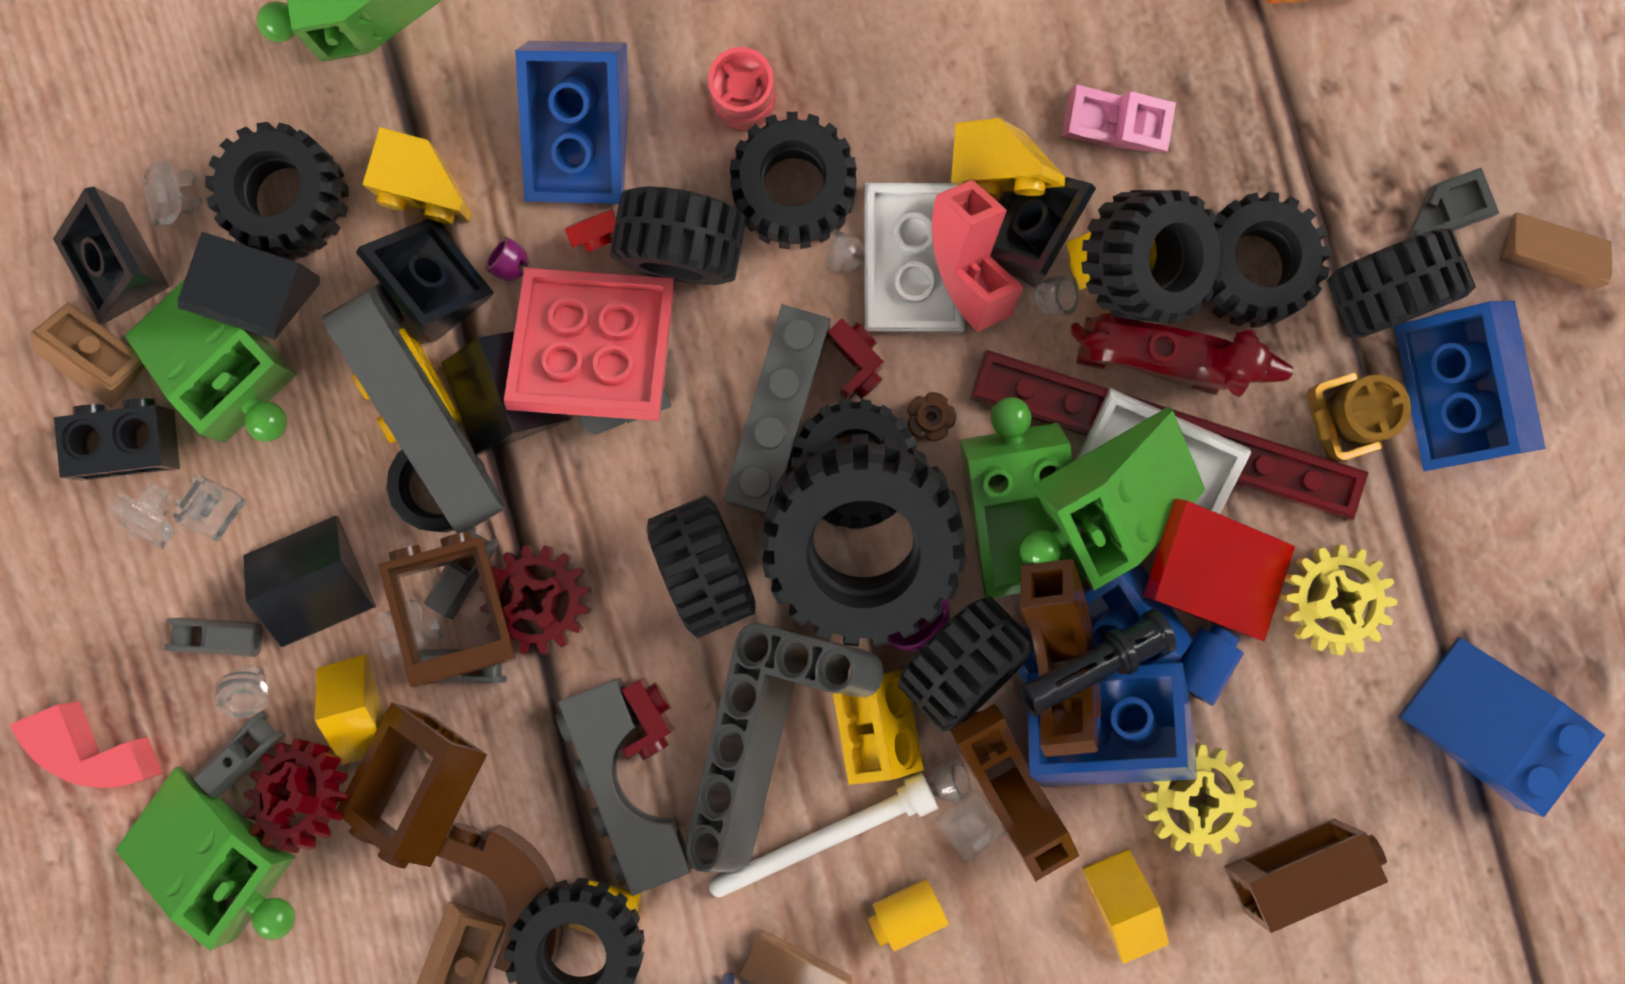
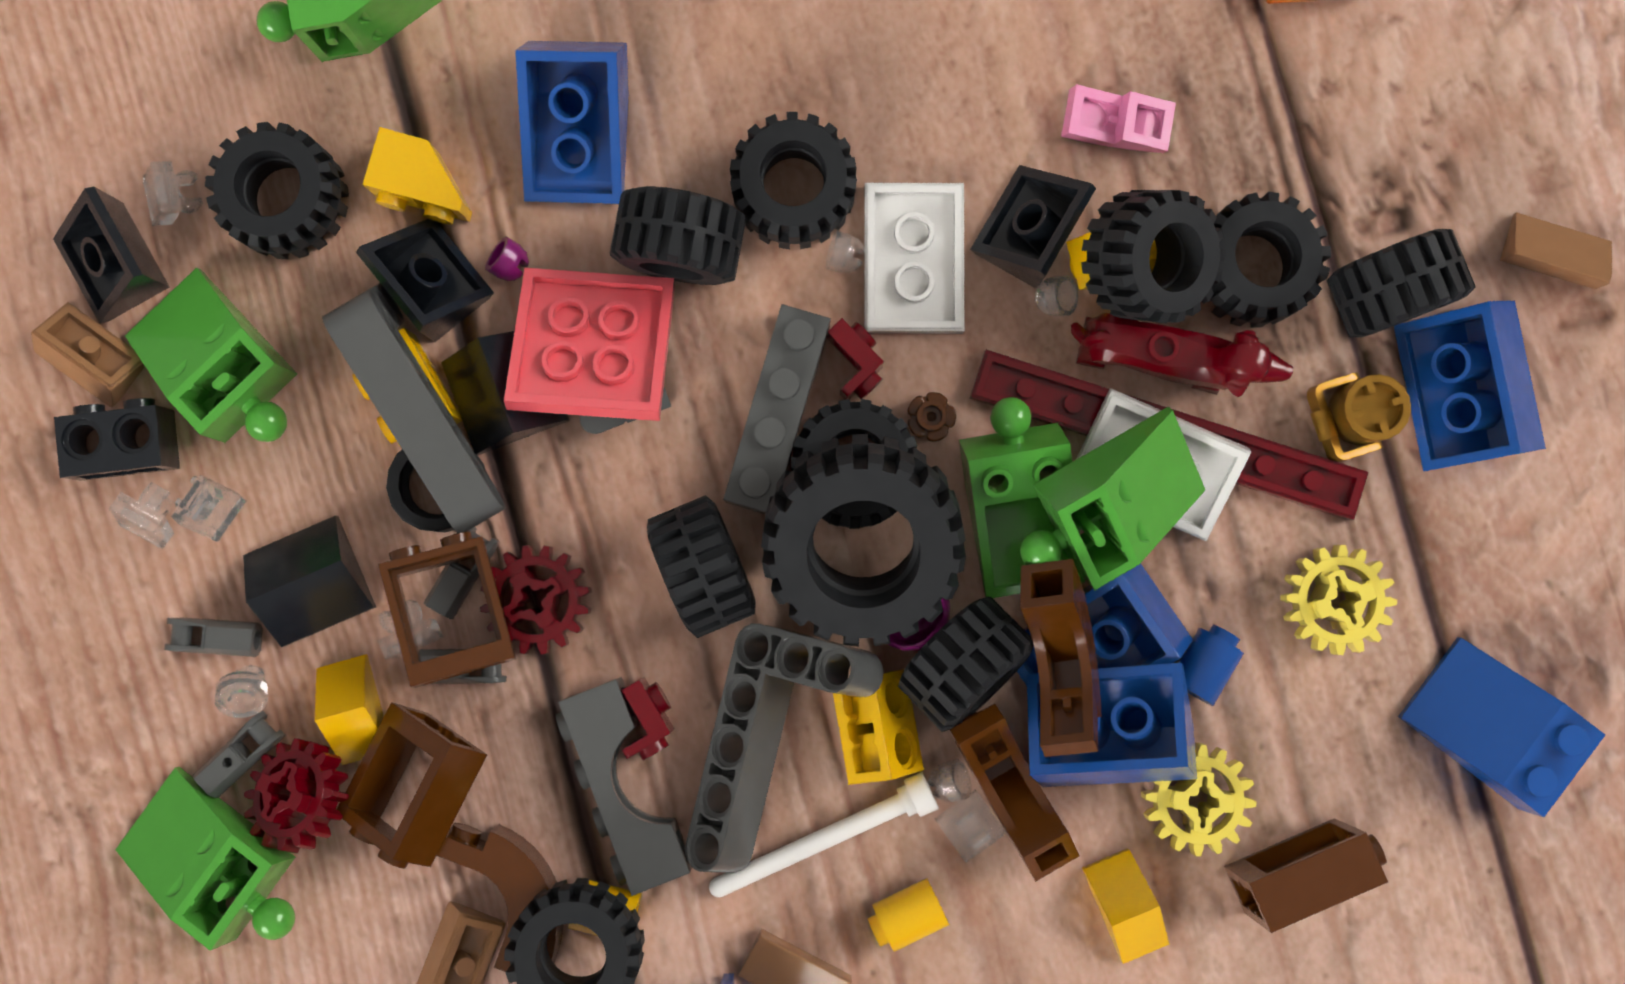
(65, 747): coral brick -> none
(245, 286): black slope -> none
(593, 231): red plate -> none
(741, 88): coral wheel -> none
(963, 237): coral brick -> none
(1001, 159): yellow slope -> none
(1120, 652): black pin -> none
(1219, 570): red tile -> none
(1455, 204): dark grey tile -> none

